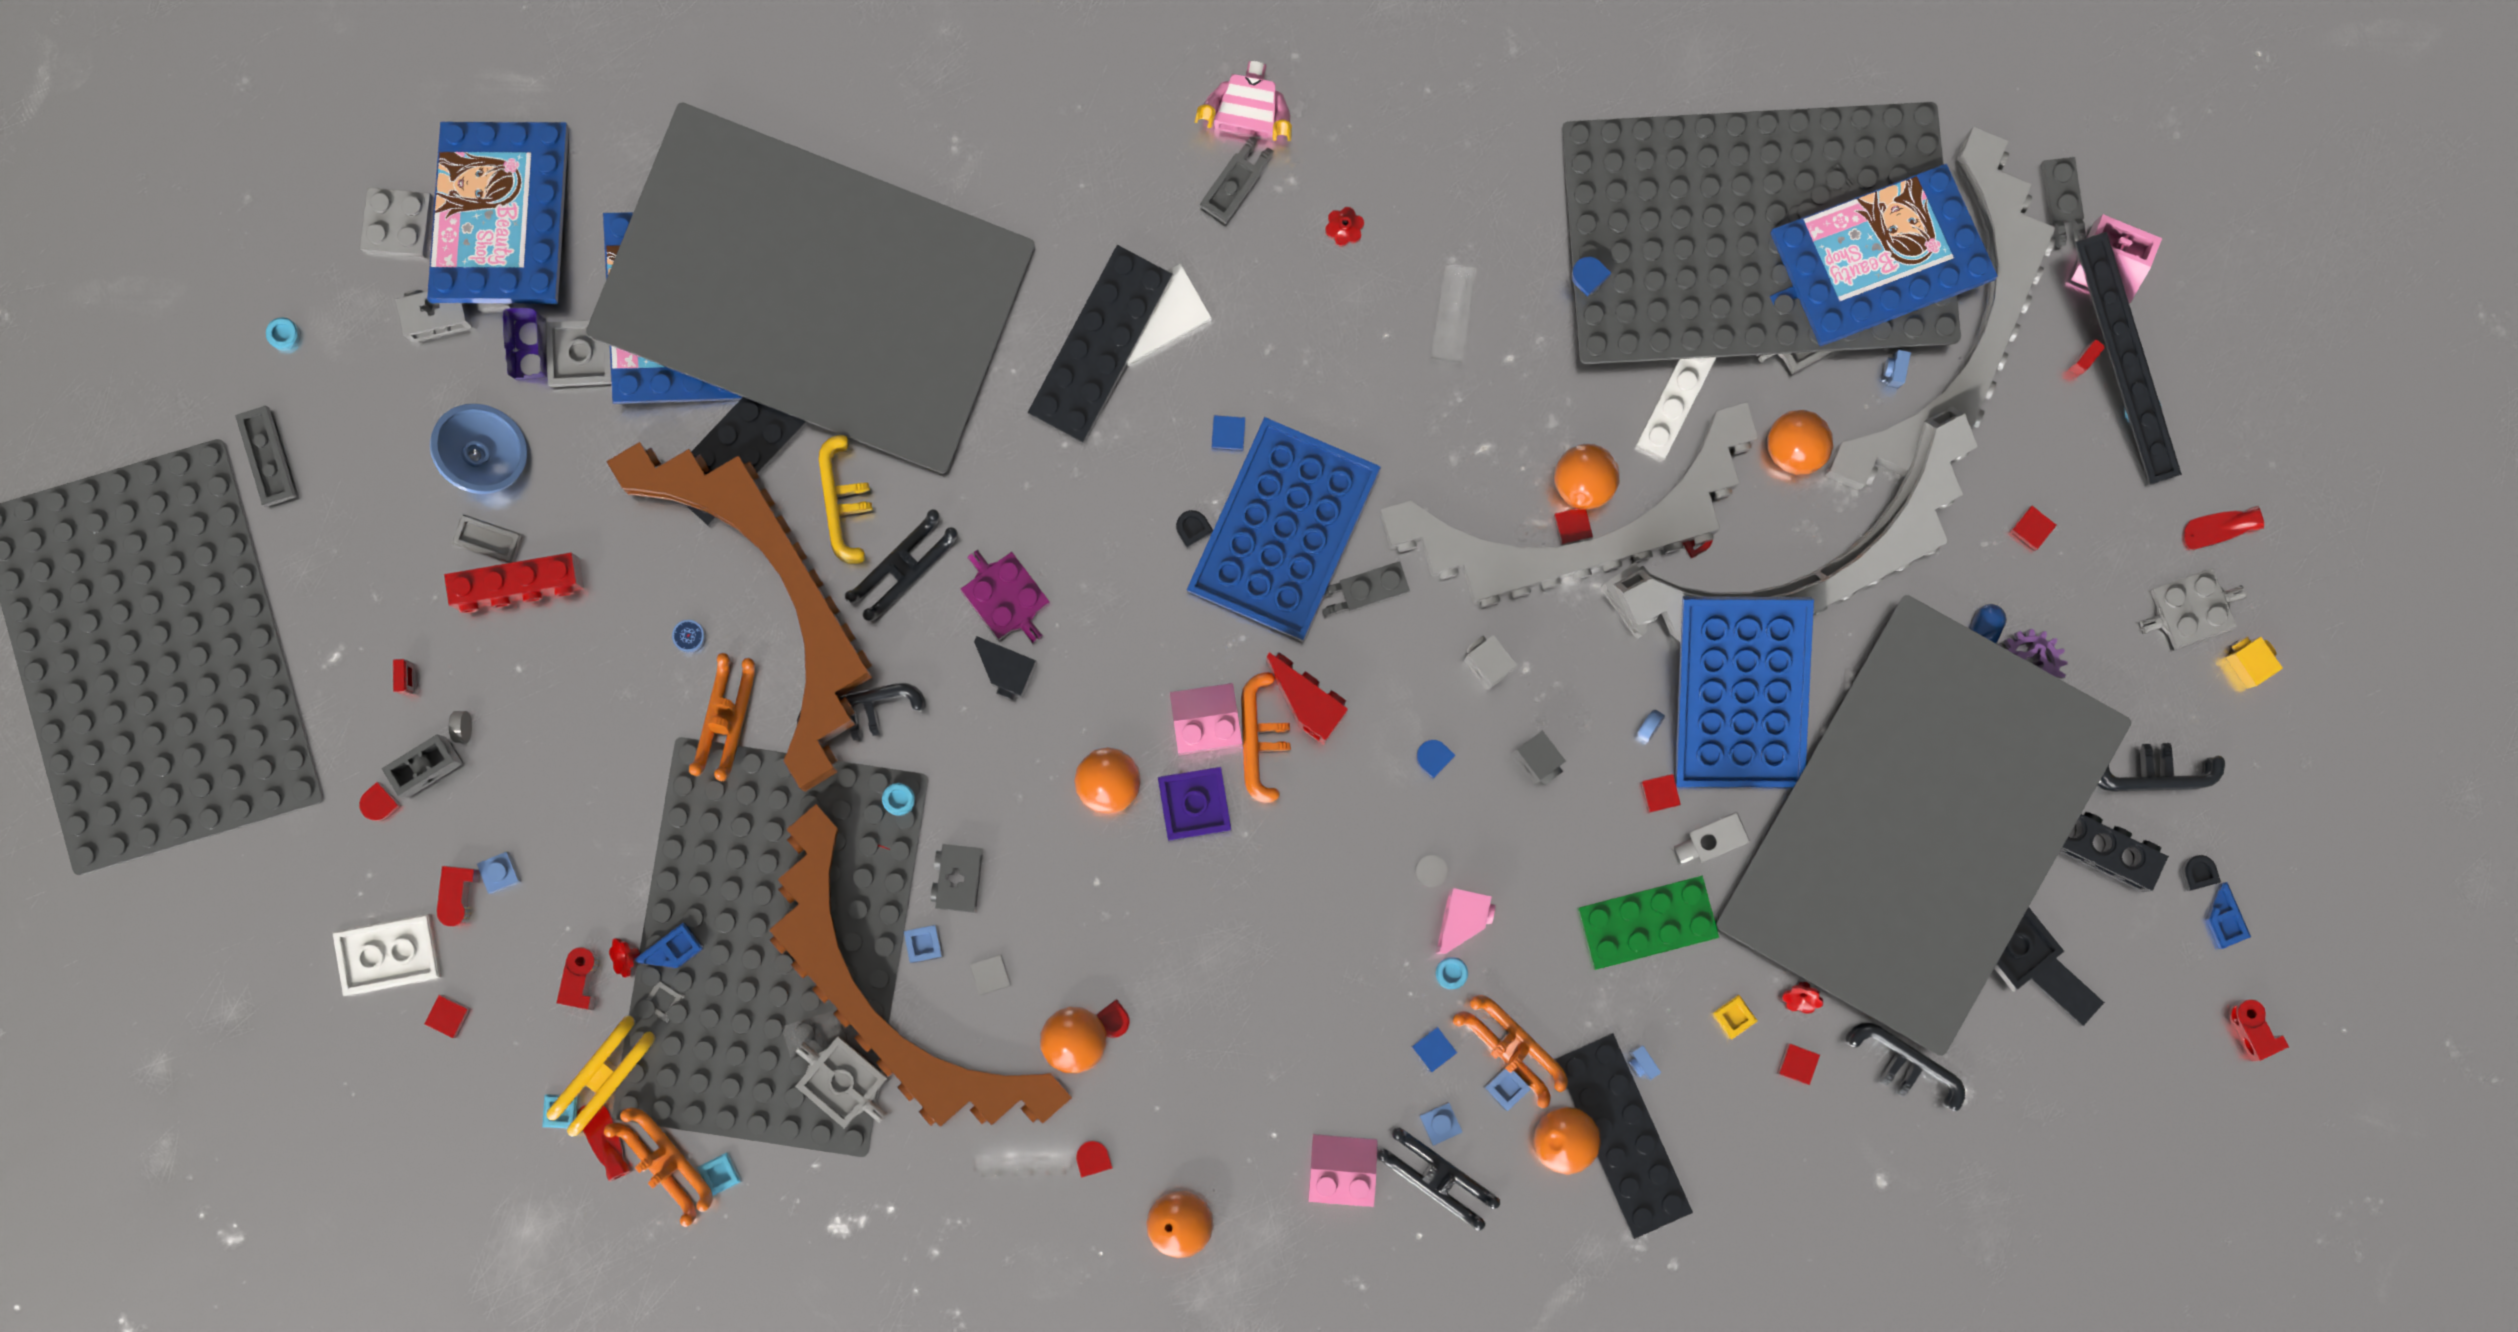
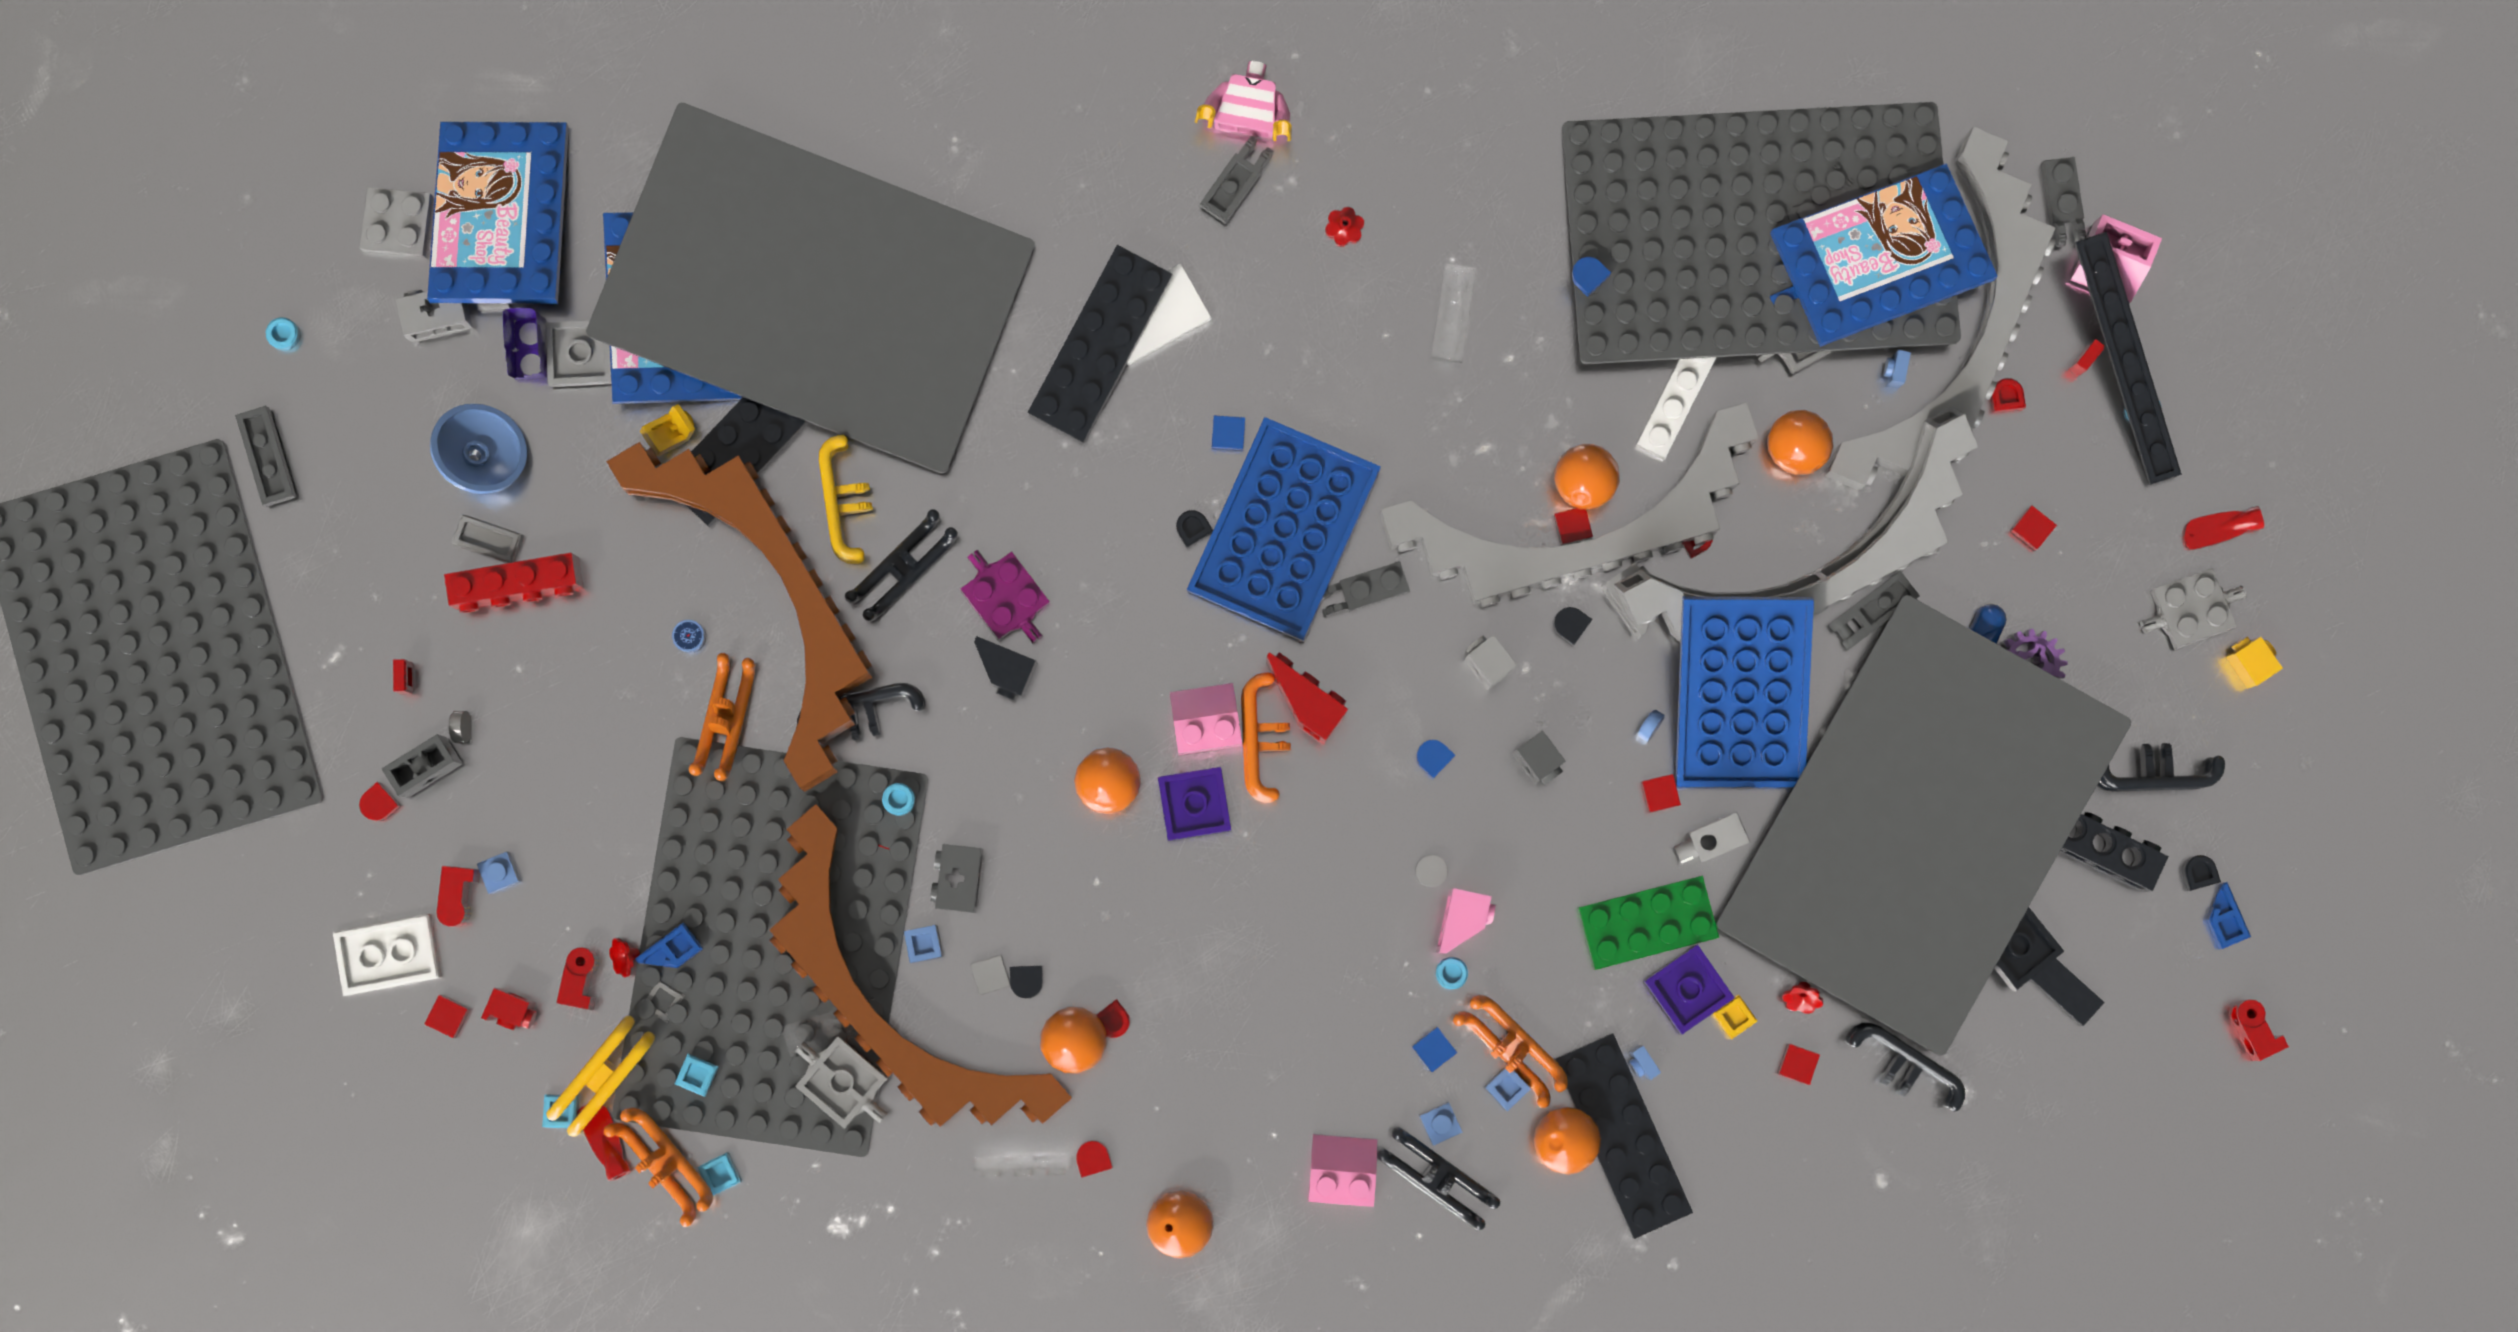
(509, 1009): none -> red brick
(669, 430): none -> yellow bracket
(696, 1075): none -> medium azure tile
(1026, 980): none -> black tile
(1570, 624): none -> black tile
(1689, 989): none -> dark purple plate
(1873, 609): none -> dark grey plate
(2008, 396): none -> red tile

